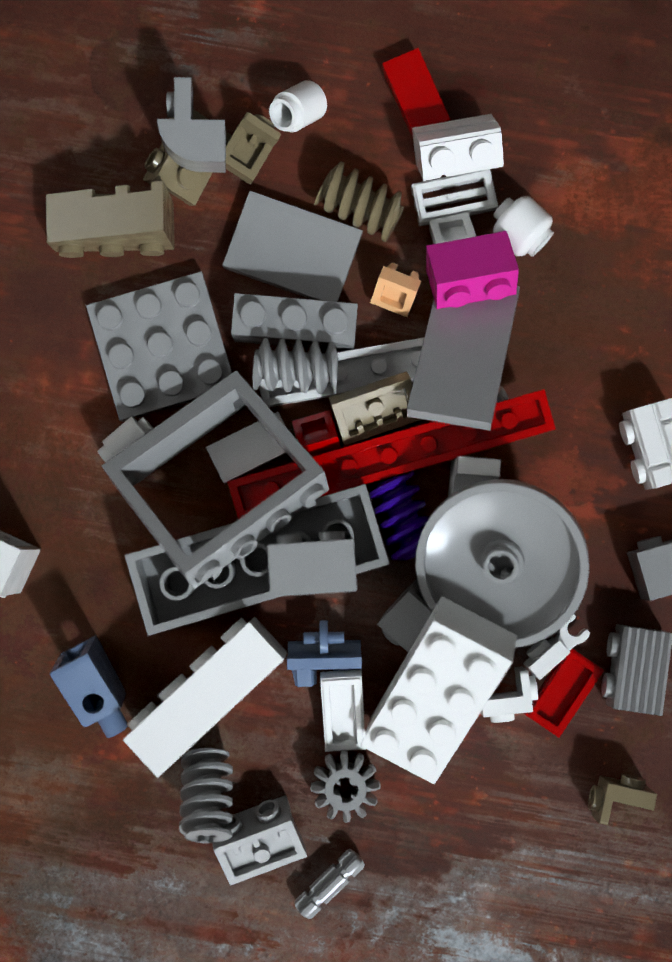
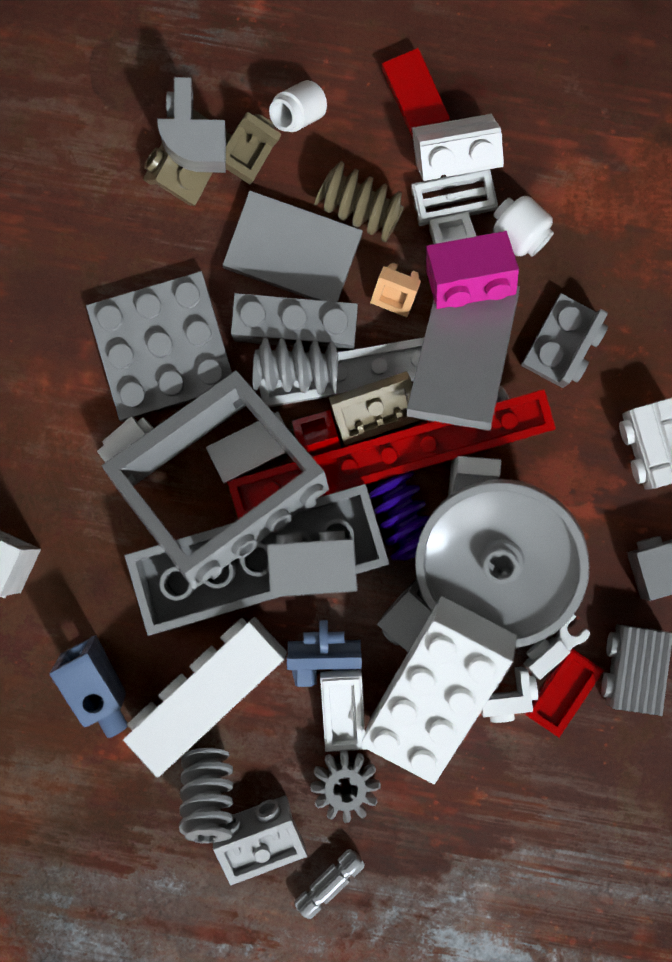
(111, 222): dark tan wedge -> none
(564, 341): none -> light grey bracket
(627, 790): dark tan bracket -> none

